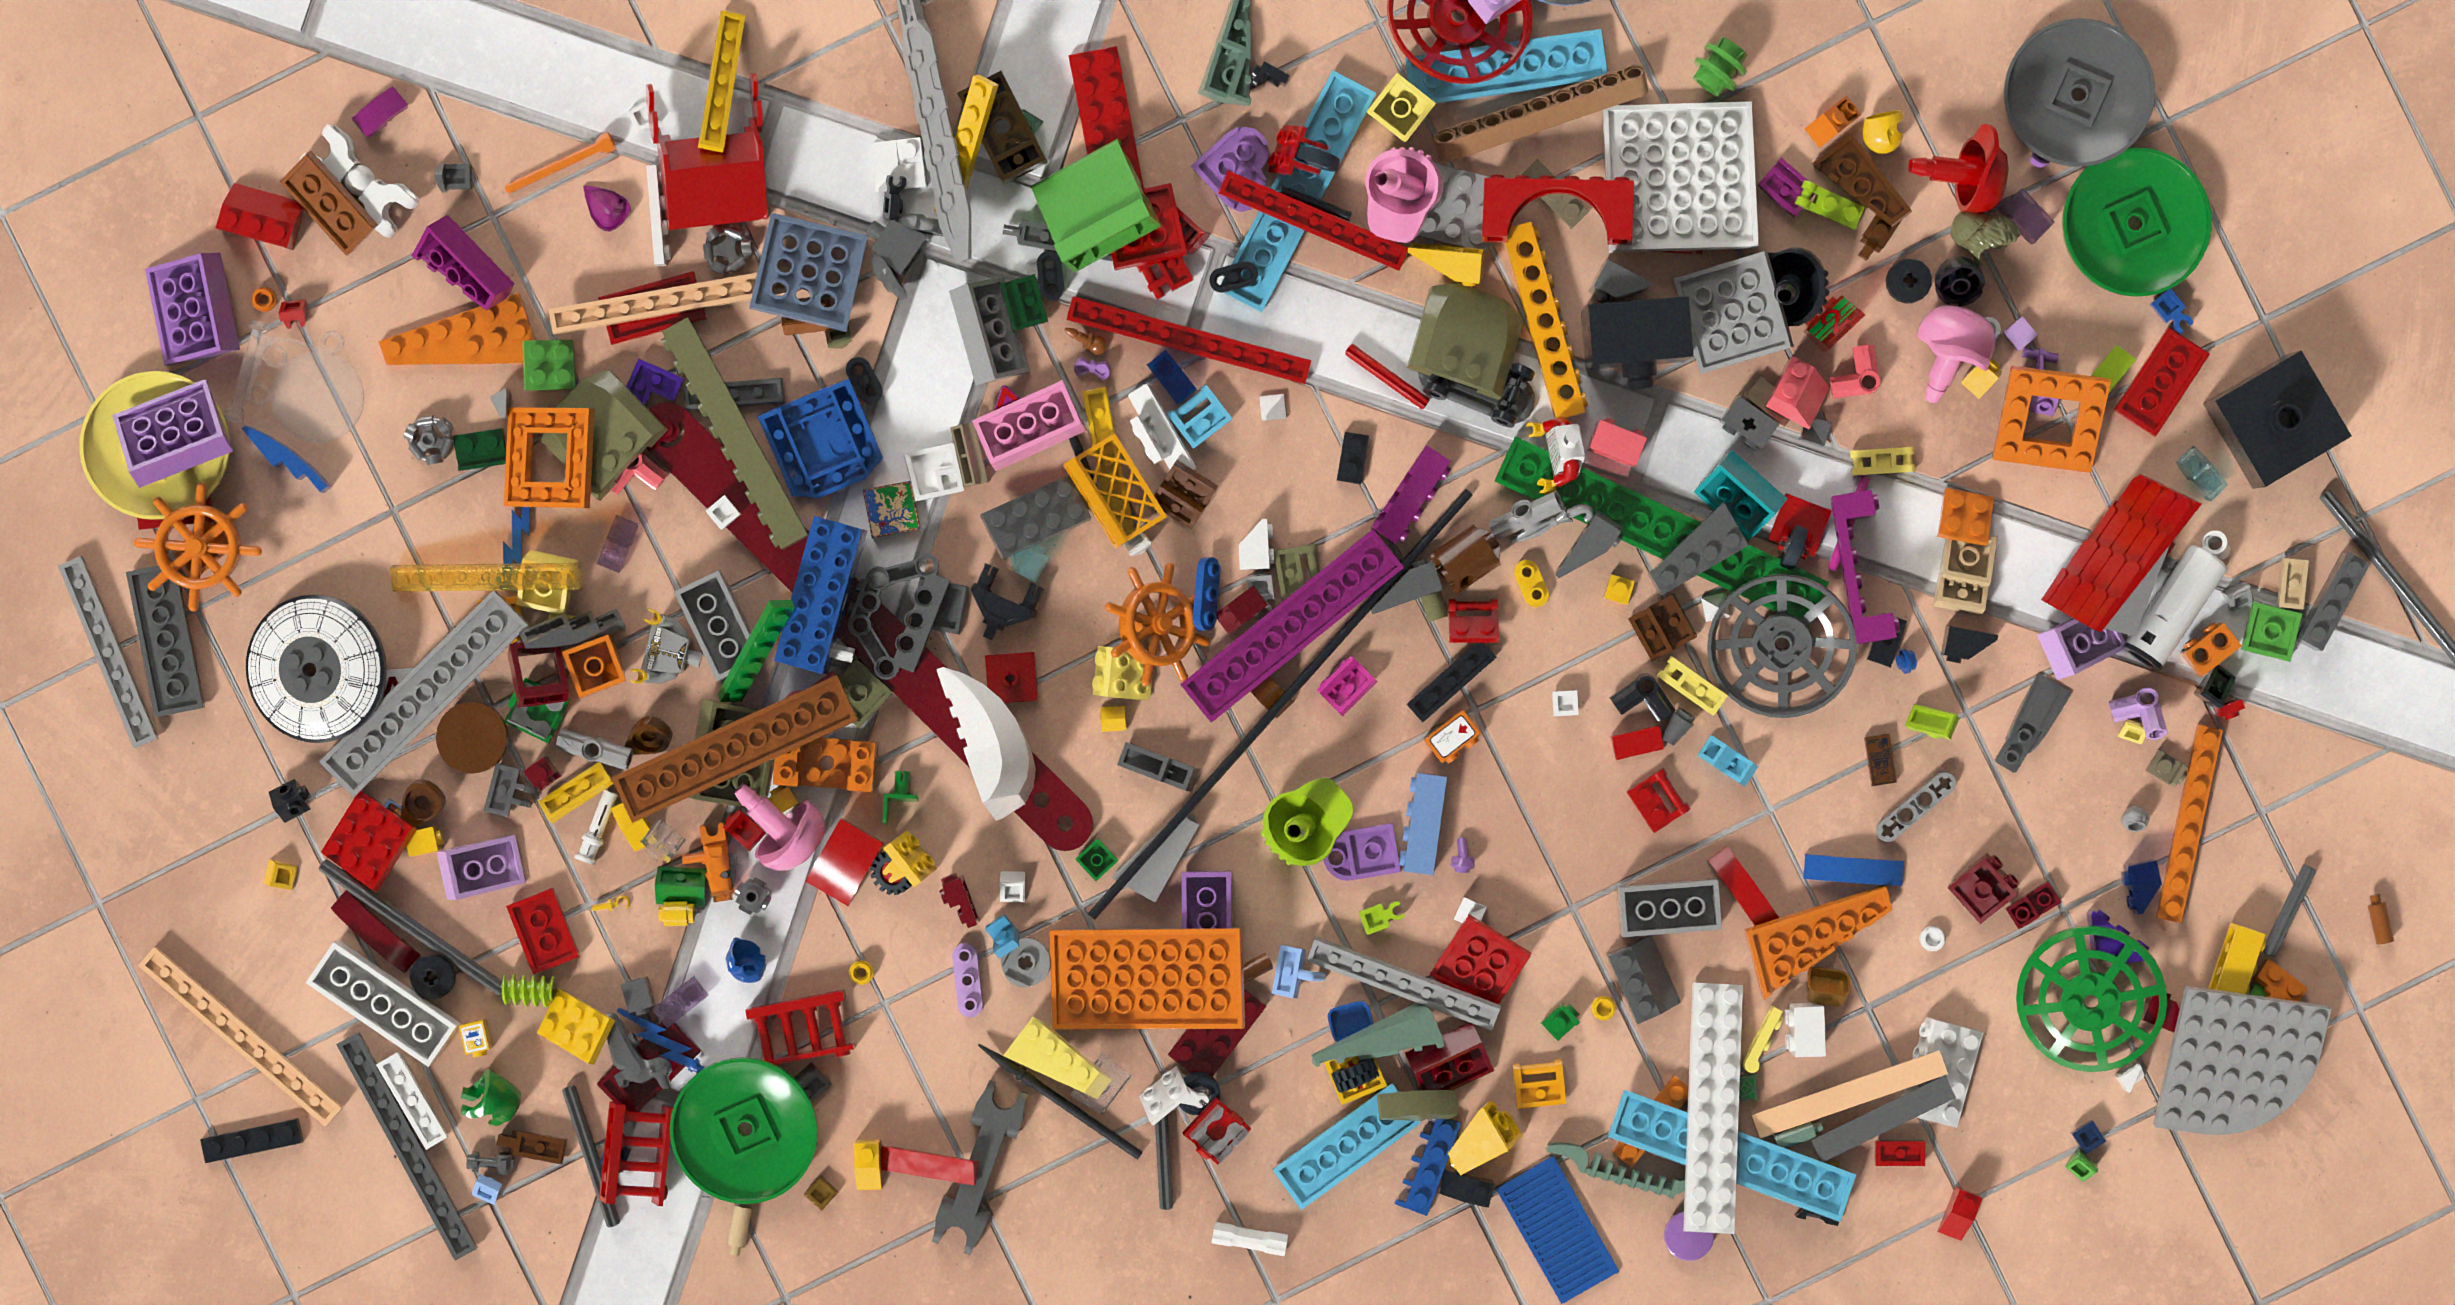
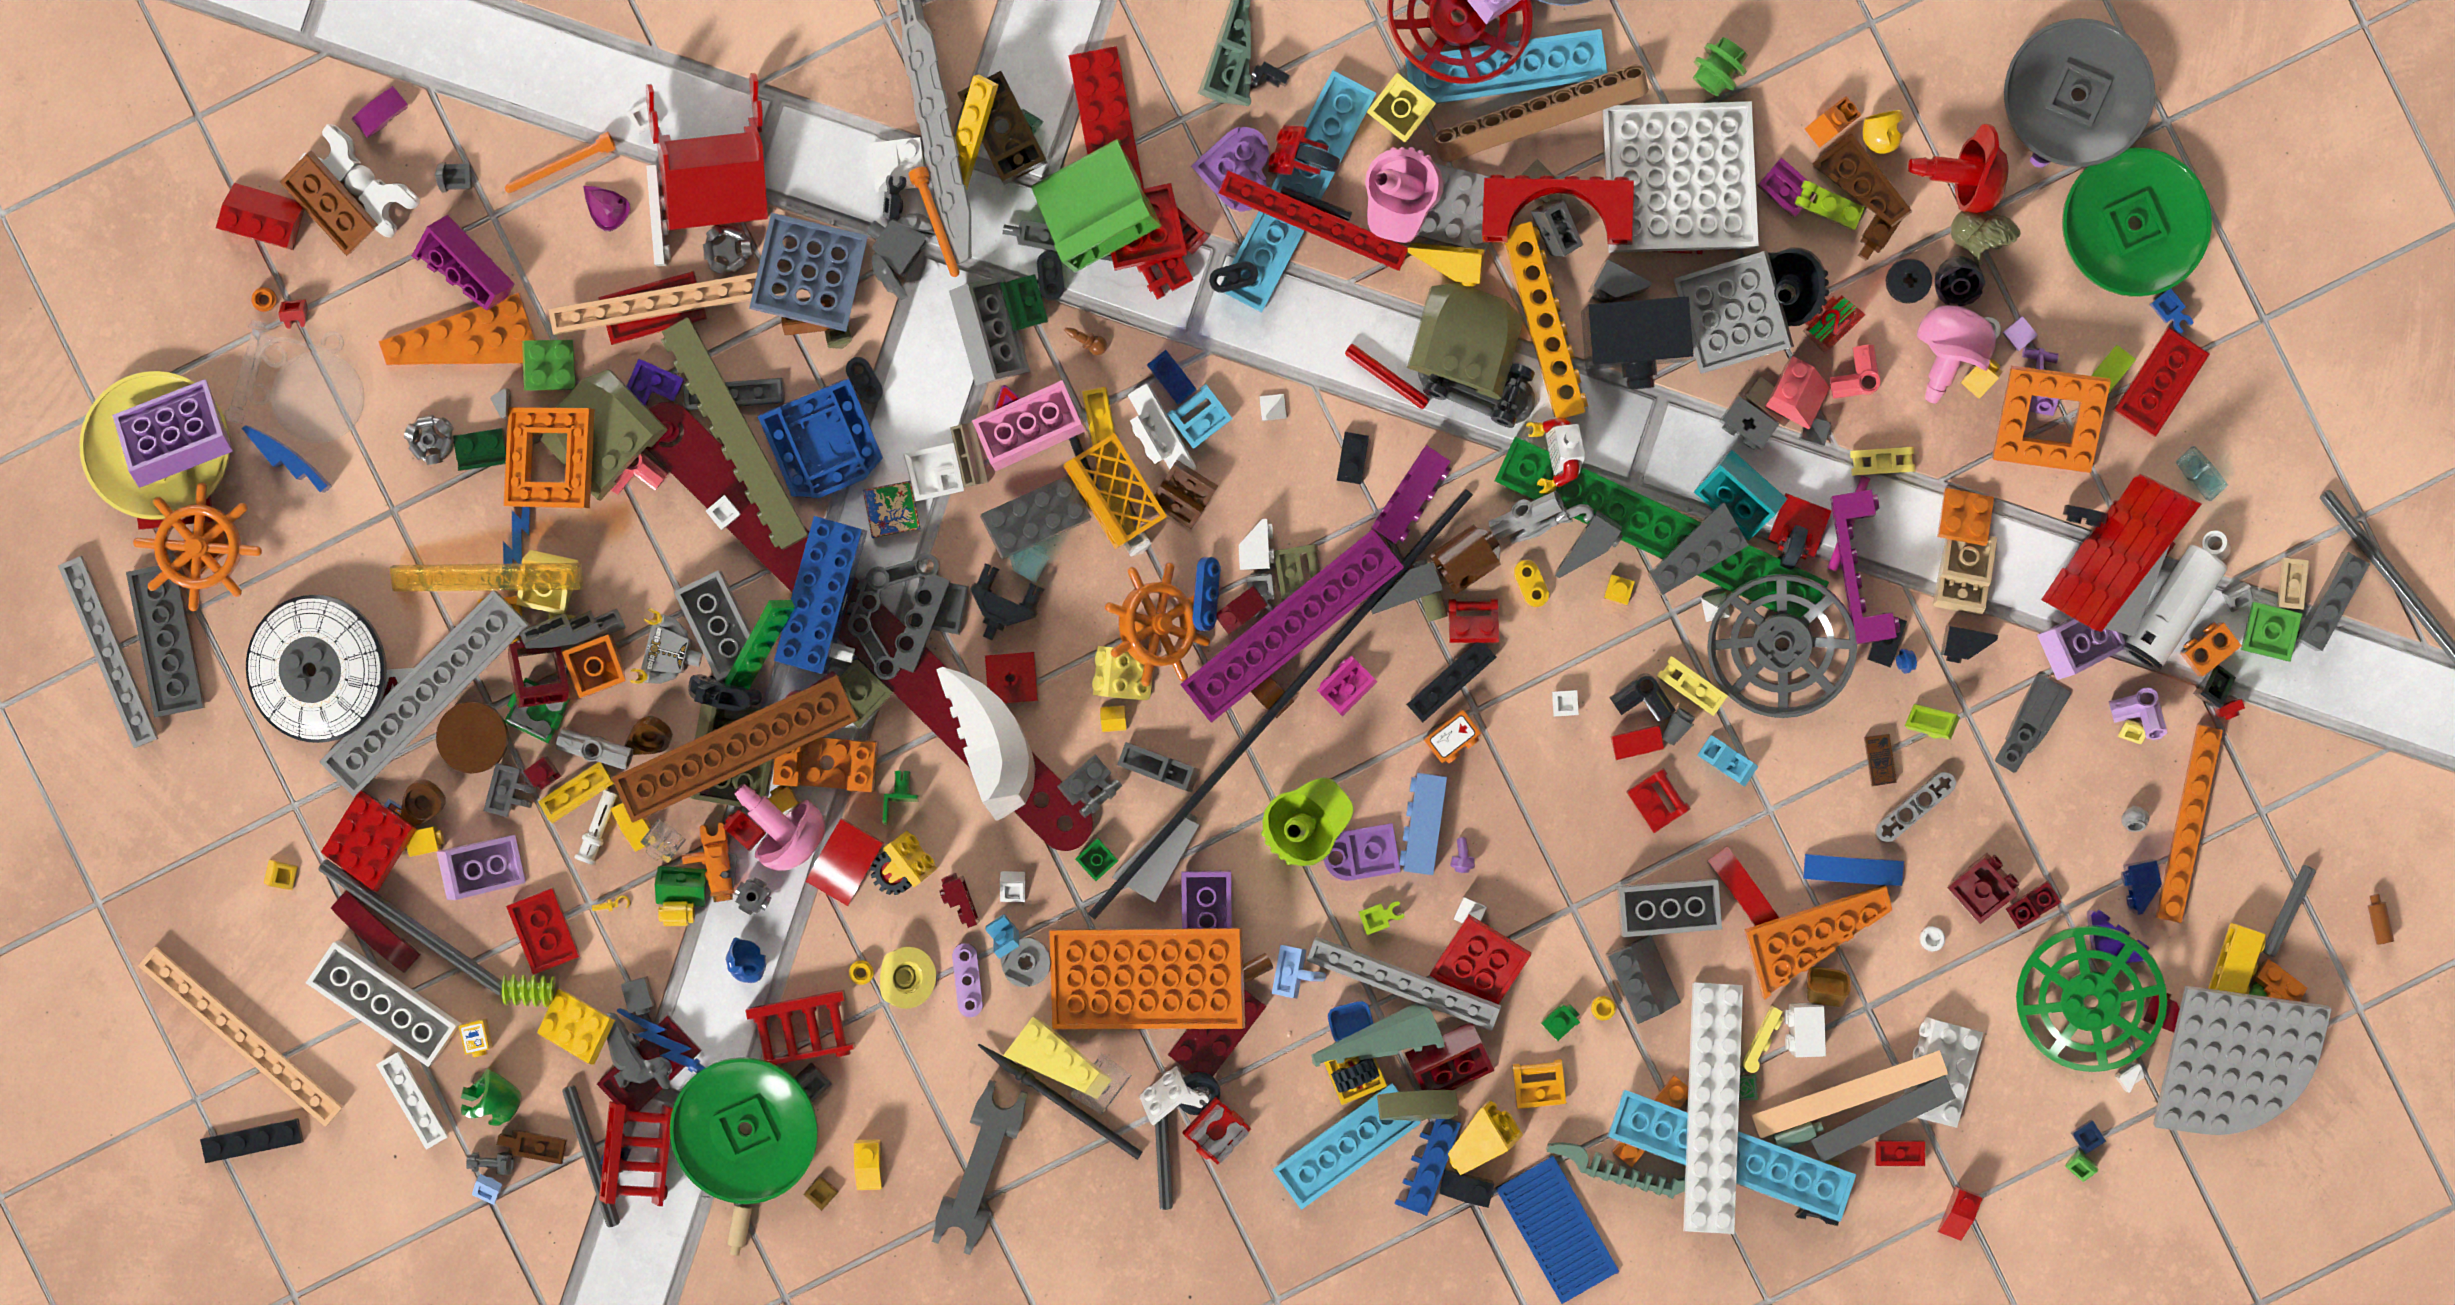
(192, 308): medium lavender slope -> none
(290, 800): black brick -> none
(407, 1146): dark grey plate -> none
(422, 969): black piece -> none
(617, 543): slope -> none
(680, 1002): clear purple slope -> none
(720, 694): none -> black connector
(721, 81): yellow plate -> none
(907, 977): none -> light yellow hat
(920, 178): none -> orange piece
(929, 1165): slope -> none
(1083, 366): medium lavender piece -> none
(1084, 780): none -> dark grey plate
(1188, 340): red plate -> none
(1231, 1235): white axle -> none
(1557, 228): none -> dark grey brick
(1617, 442): coral container -> none
(1662, 627): reddish brown slope -> none
(1683, 1244): medium lavender tile -> none
(2026, 215): clear purple piece -> none
(2092, 517): none -> black plate
(2167, 769): dark tan bracket -> none
(2277, 419): black brick -> none

